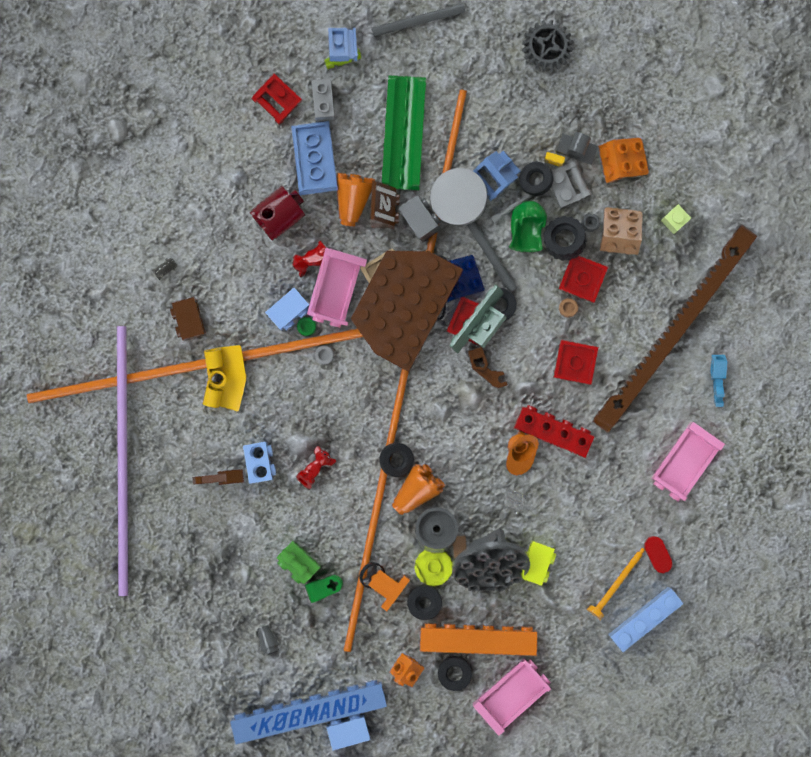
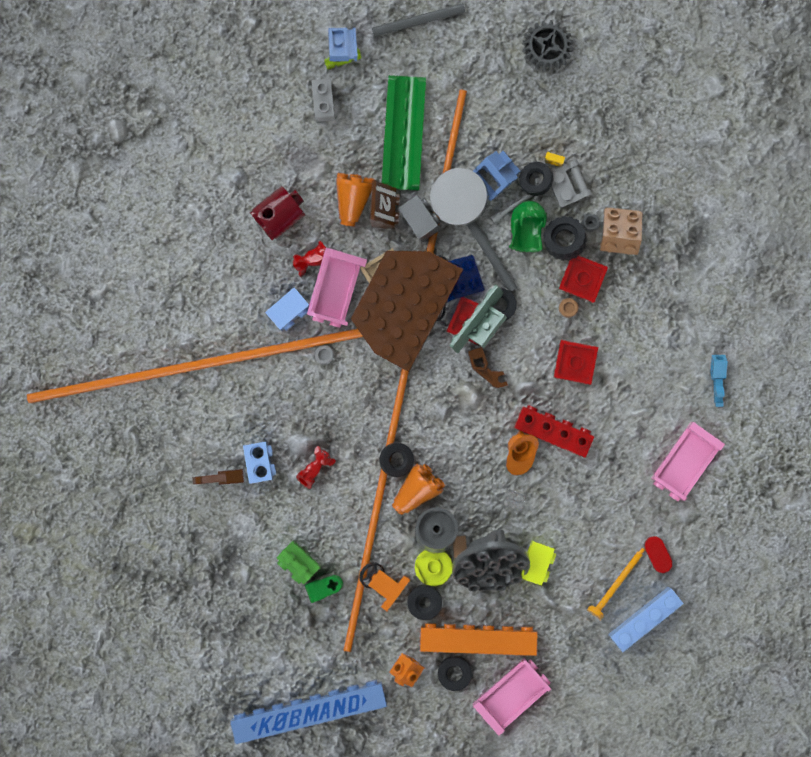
(122, 461): lavender piece -> none
(165, 268): clear smoke pin -> none
(188, 319): reddish brown brick -> none
(230, 364): yellow panel -> none
(267, 641): dark grey cone -> none
(281, 94): red plate -> none
(306, 326): green tile -> none
(314, 158): medium blue tile -> none
(348, 731): light blue brick -> none
(577, 147): dark grey tile -> none
(623, 159): orange bracket -> none
(676, 219): yellowish green brick -> none
(740, 242): reddish brown gear -> none

